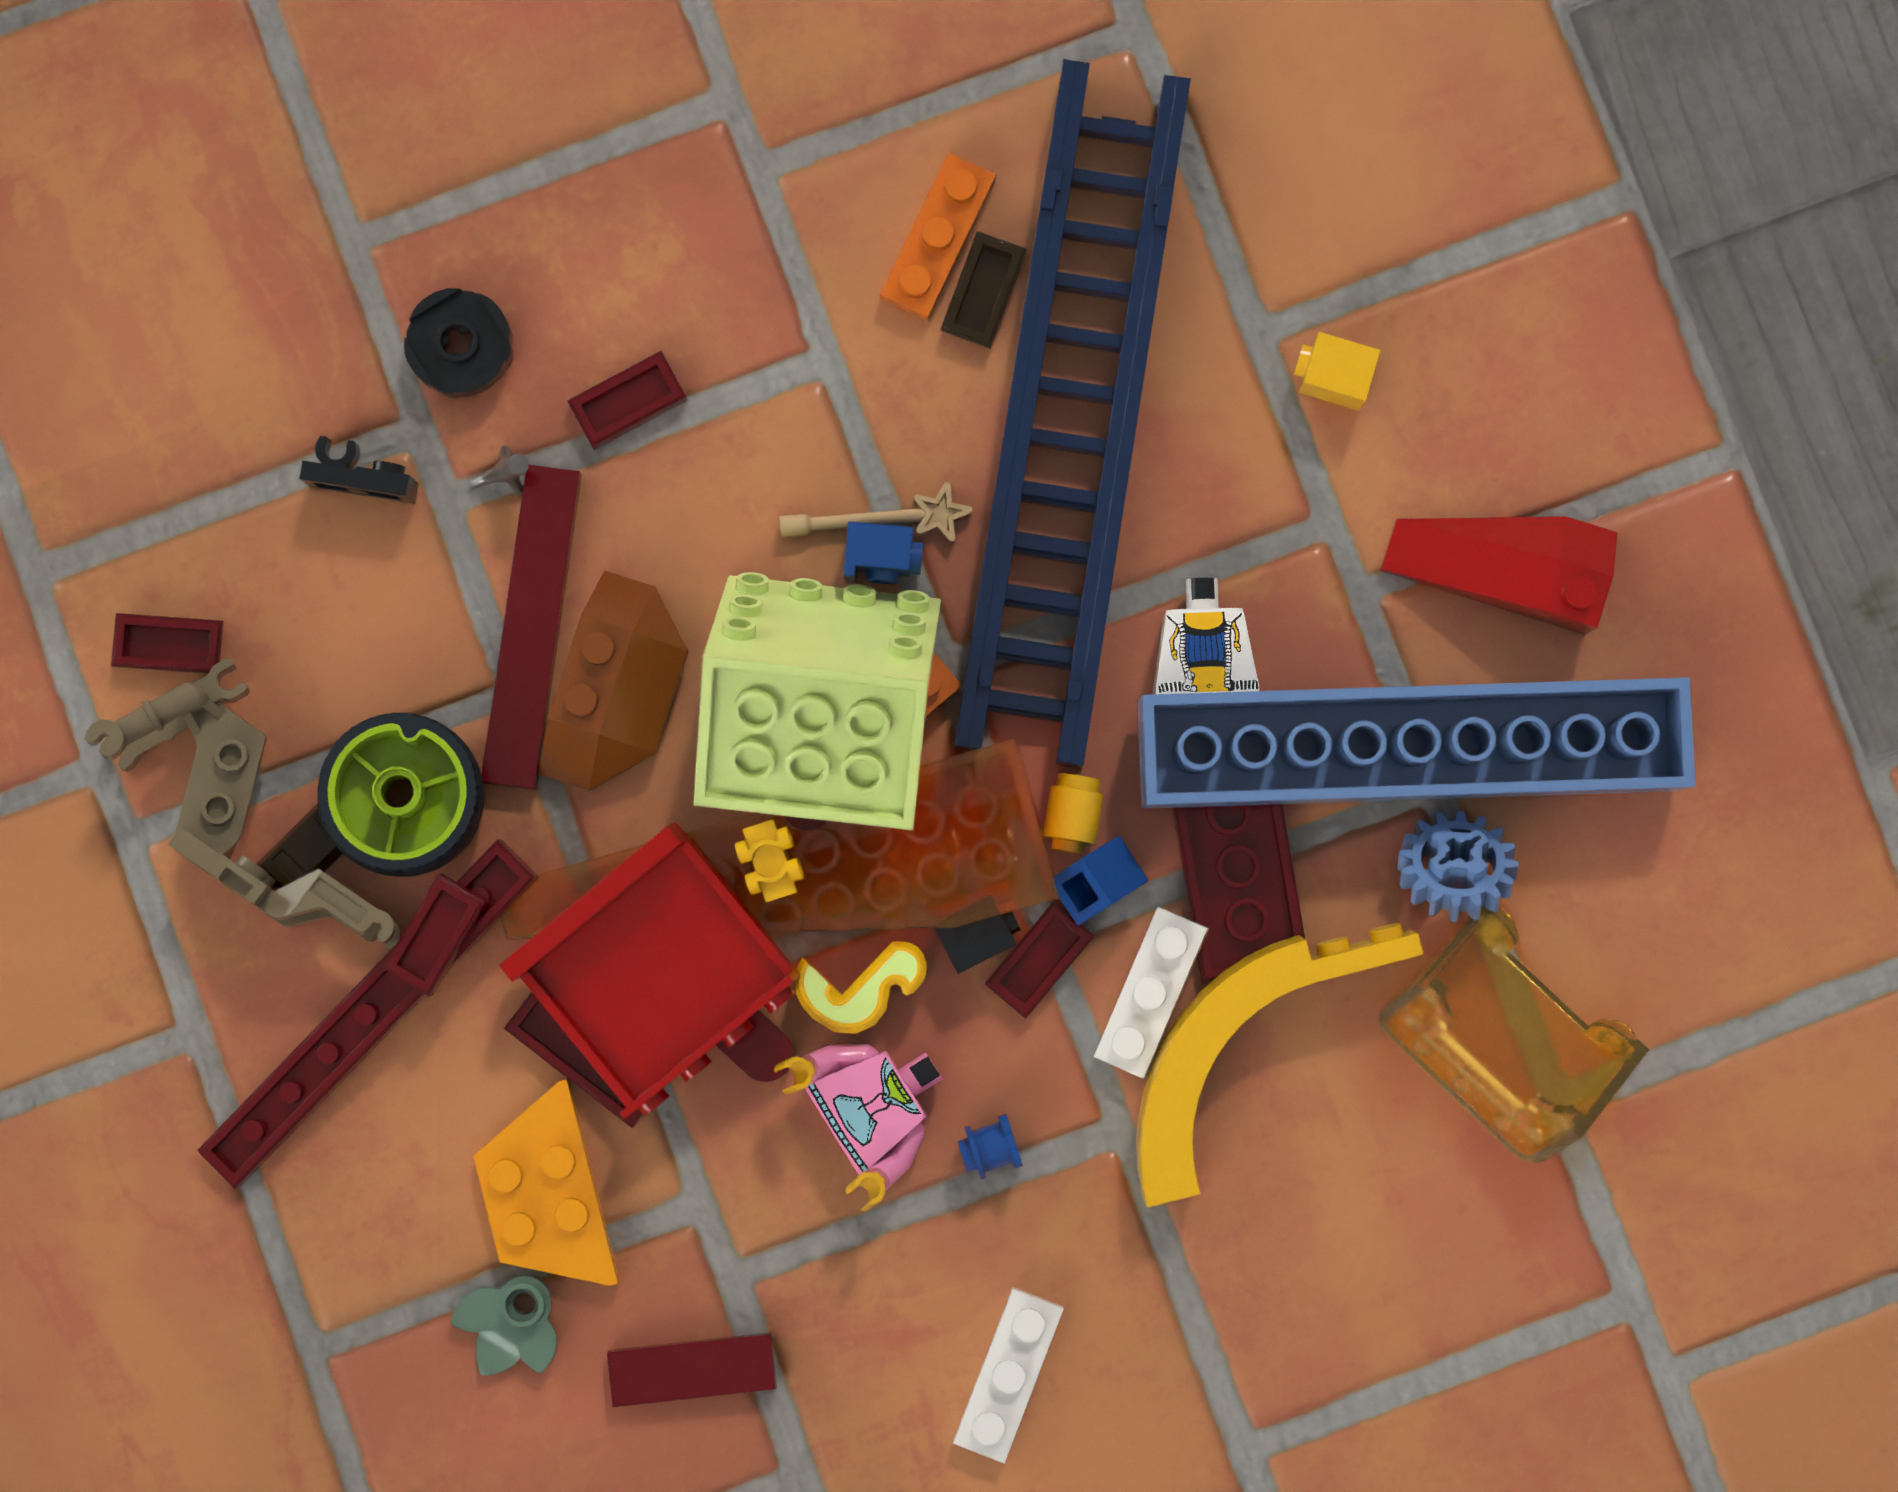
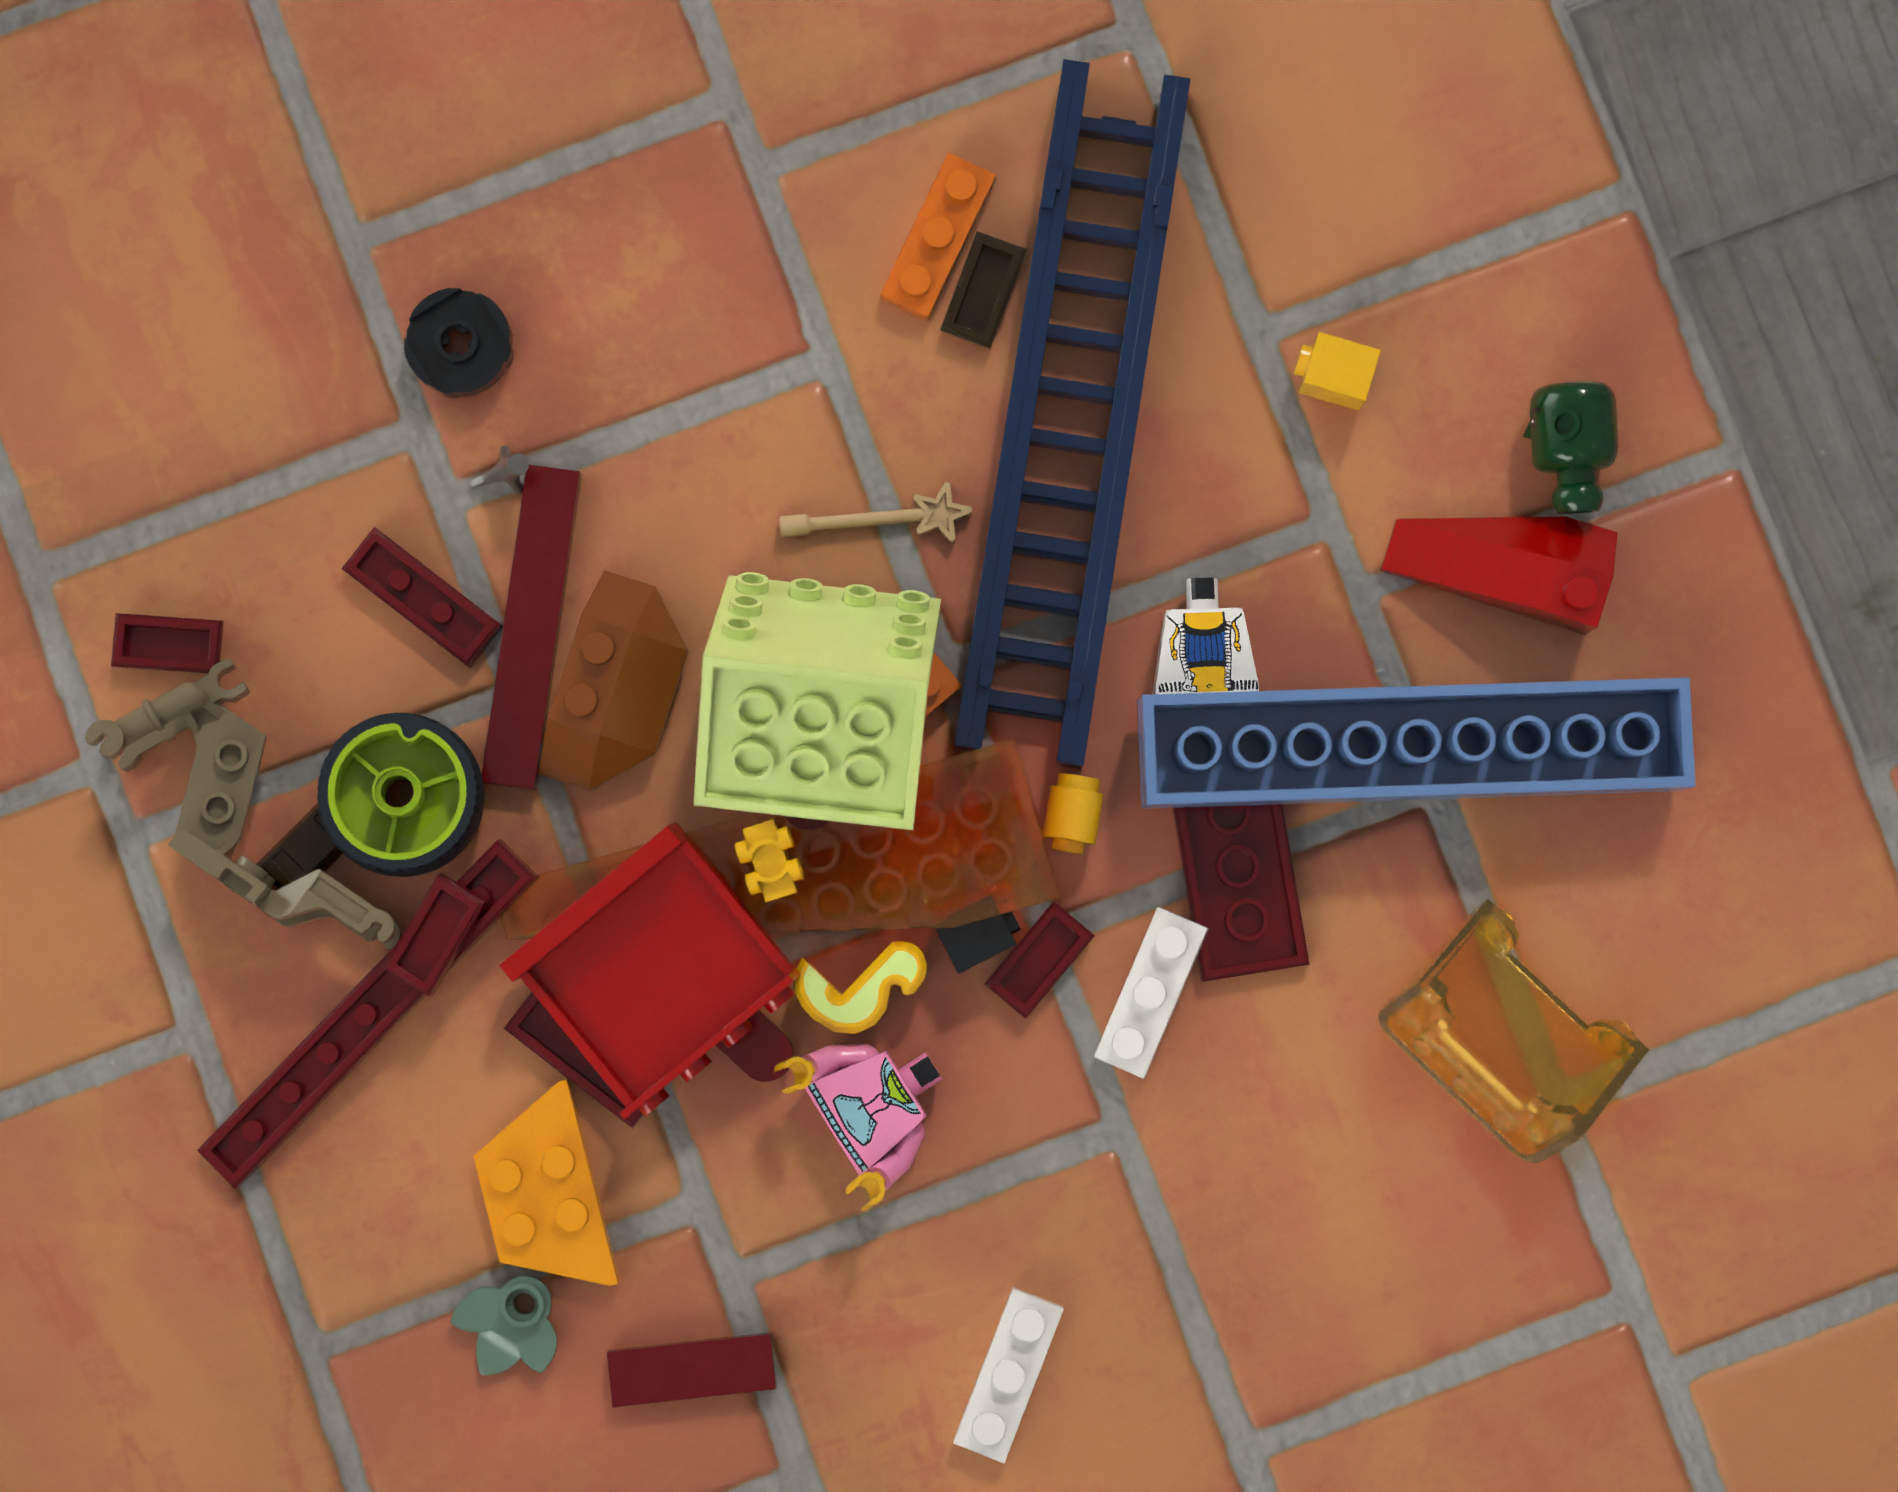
(383, 481): black plate -> none
(422, 597): none -> dark red tile
(627, 400): dark red tile -> none
(881, 553): blue brick -> none
(990, 1147): blue brick -> none
(1099, 880): blue brick -> none
(1207, 1024): yellow arch -> none
(1457, 866): medium blue gear -> none
(1574, 436): none -> dark green piece

